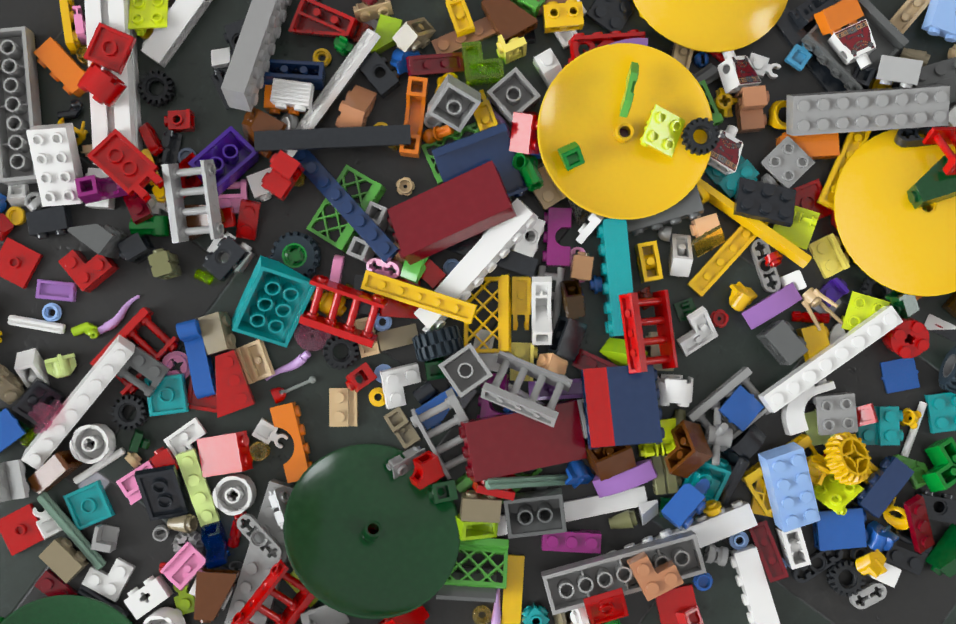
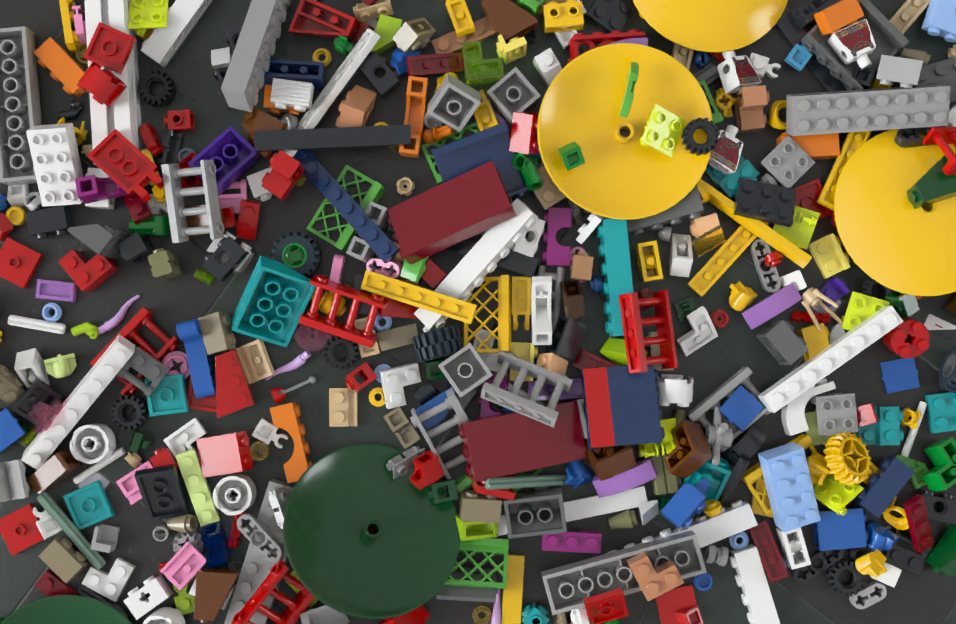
(449, 265): medium blue plate -> none

